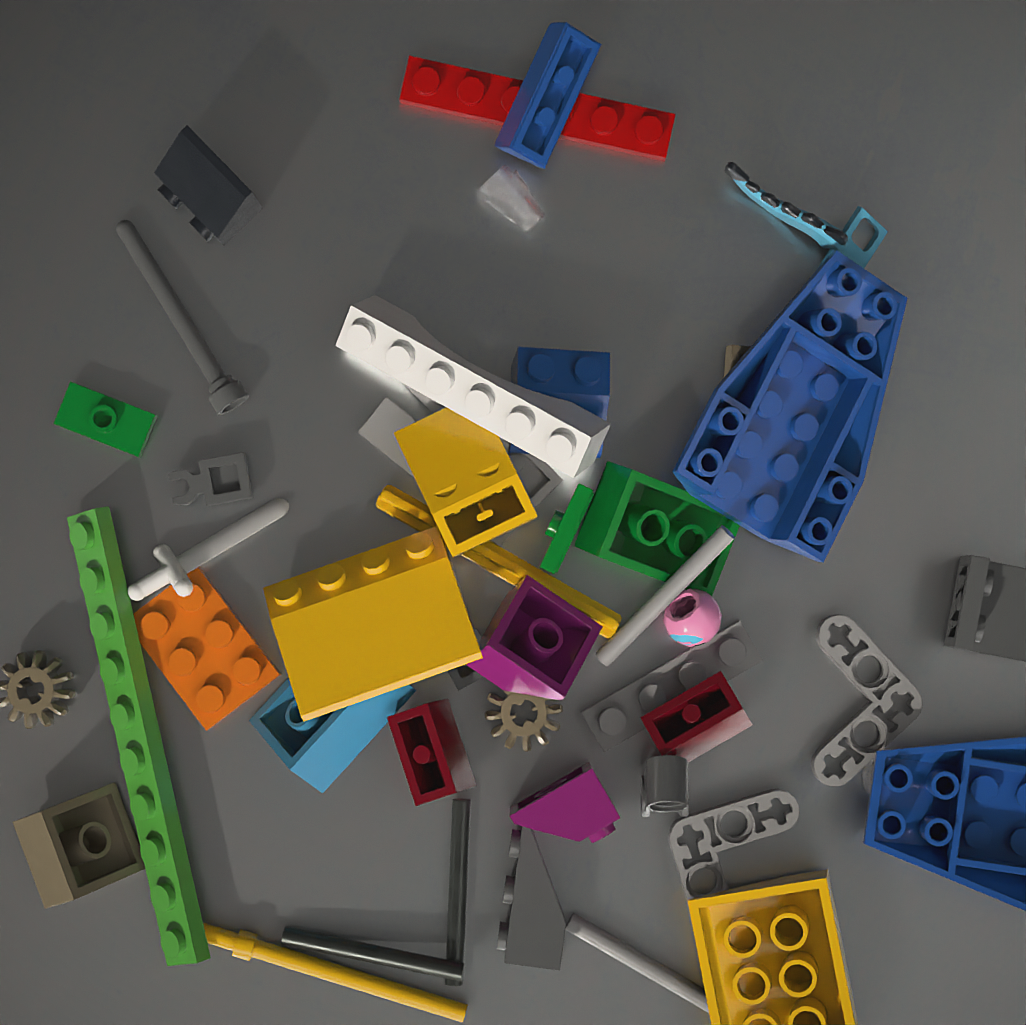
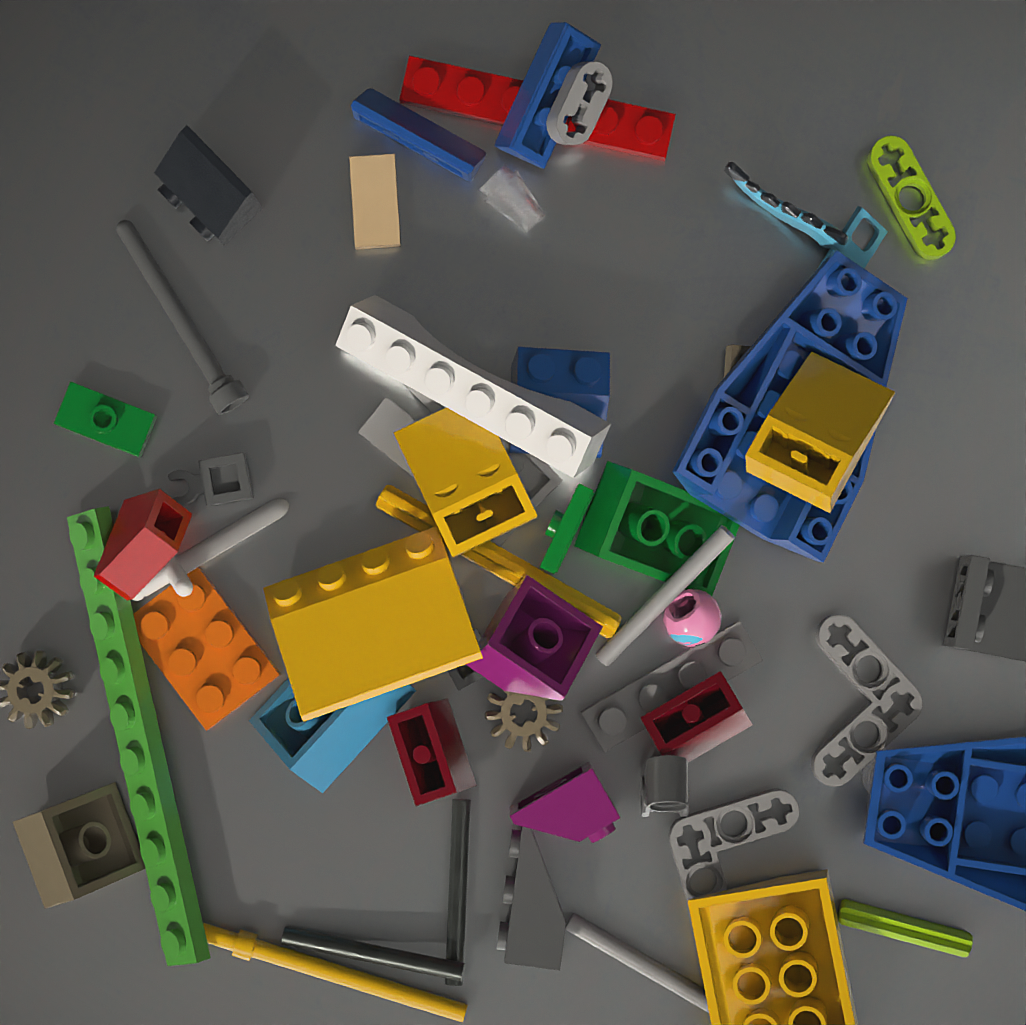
(142, 542): none -> red slope
(375, 201): none -> tan tile
(418, 134): none -> blue slope
(579, 103): none -> light grey beam
(818, 431): none -> yellow slope
(886, 173): none -> lime beam
(905, 928): none -> lime axle

